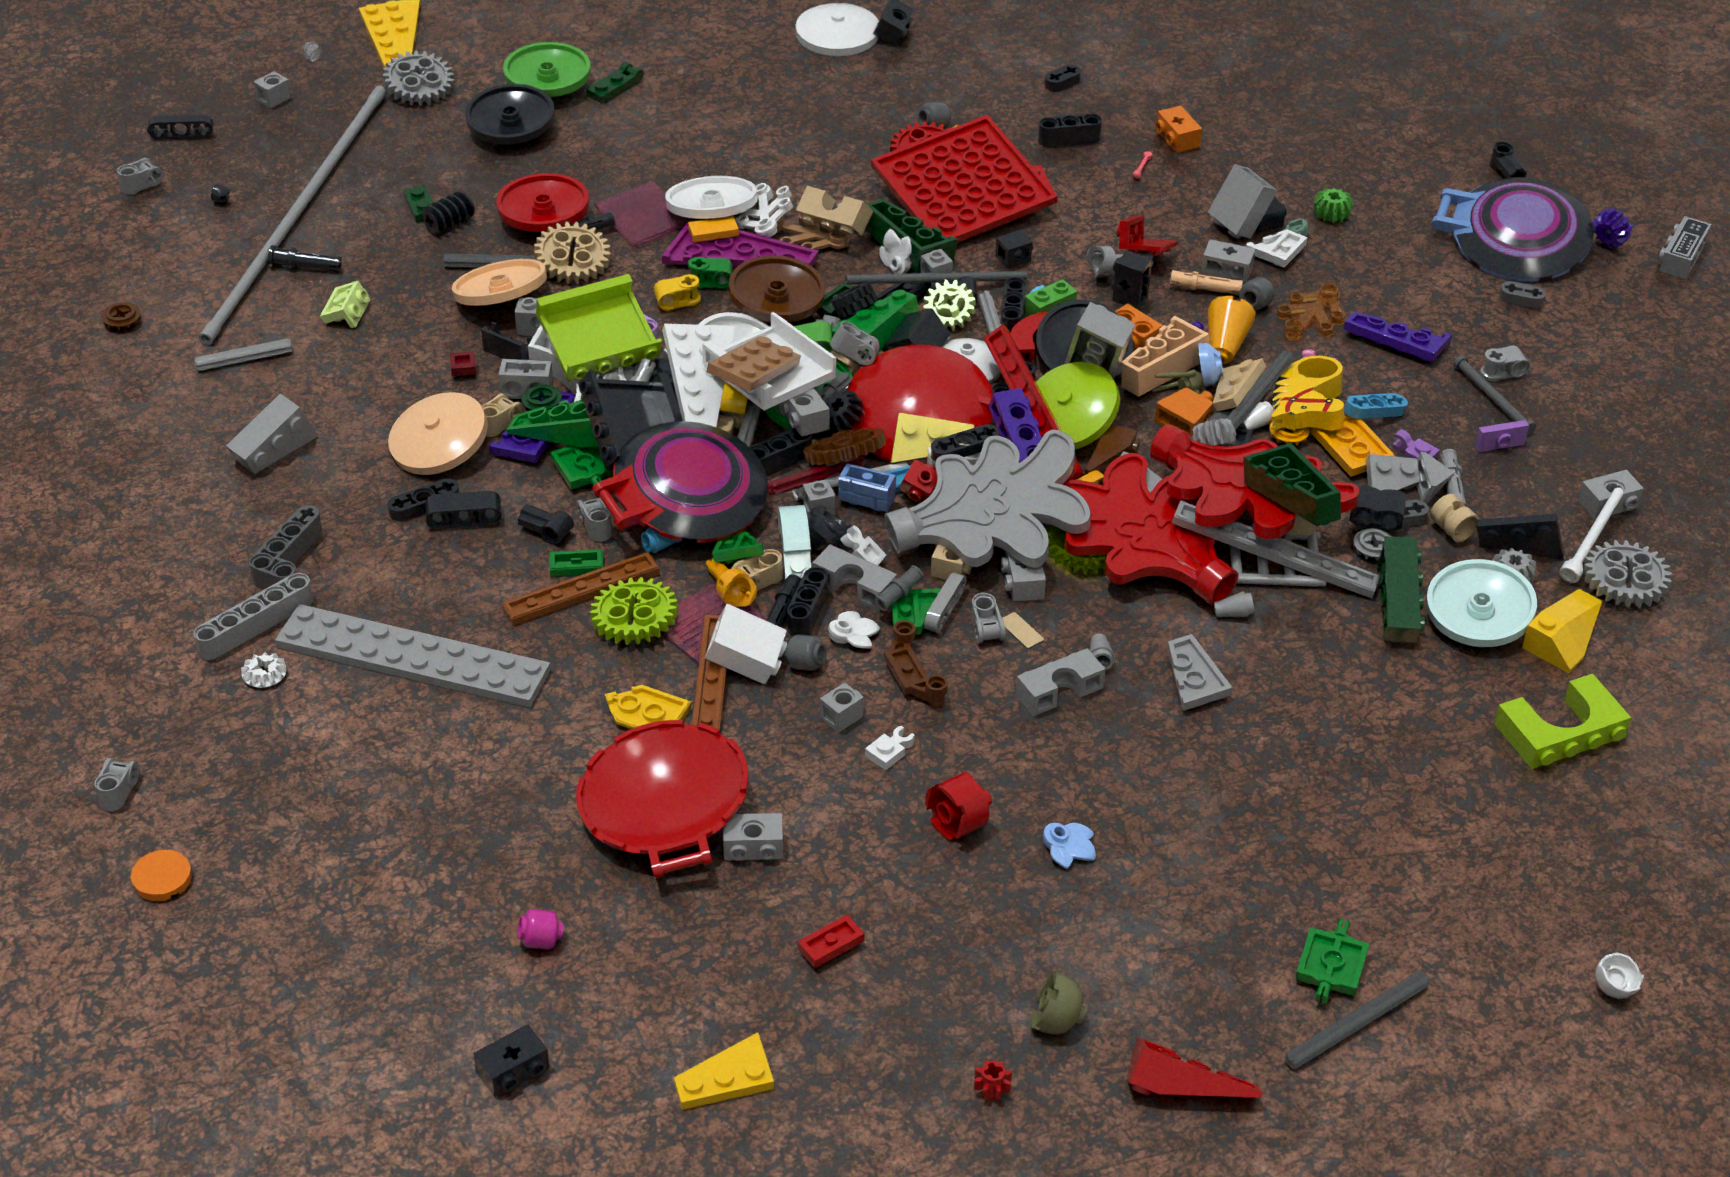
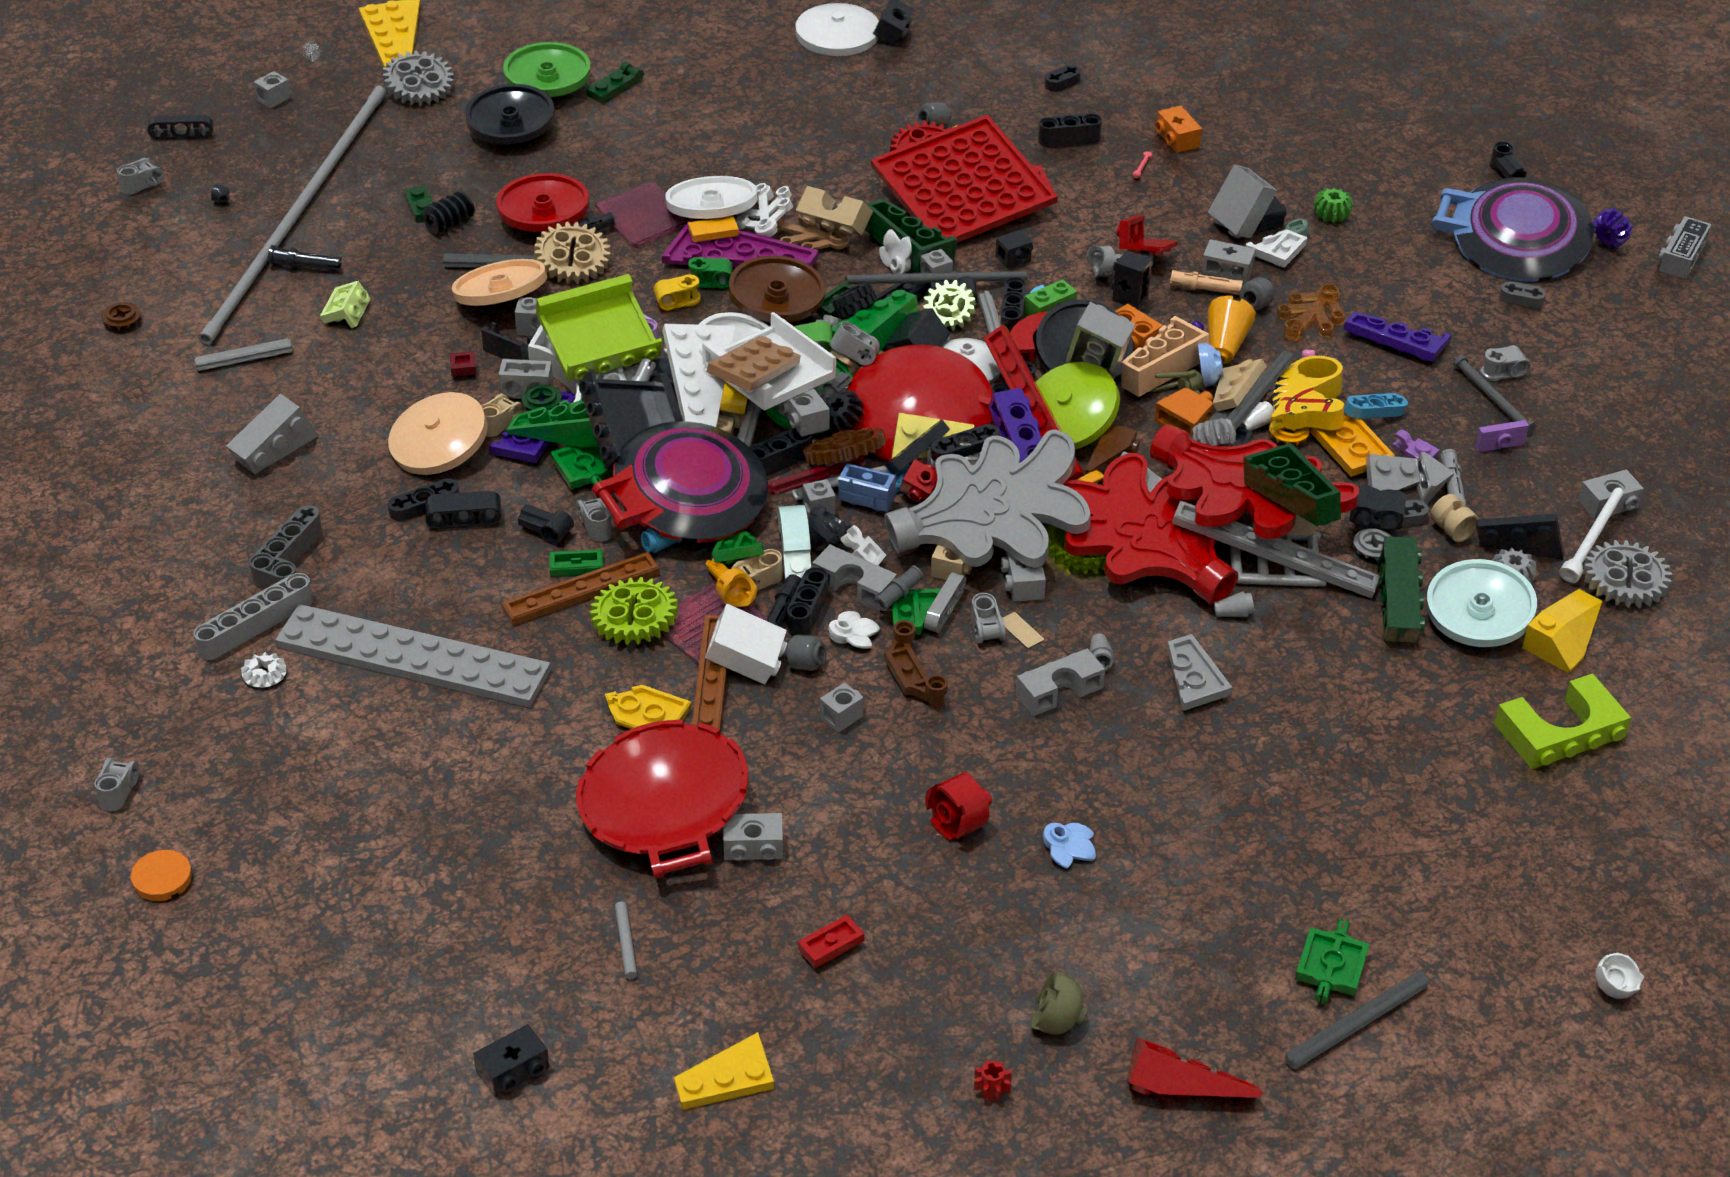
(539, 929): dark pink head -> none
(626, 940): none -> light grey bar
(887, 750): white plate -> none
(917, 447): none -> black beam

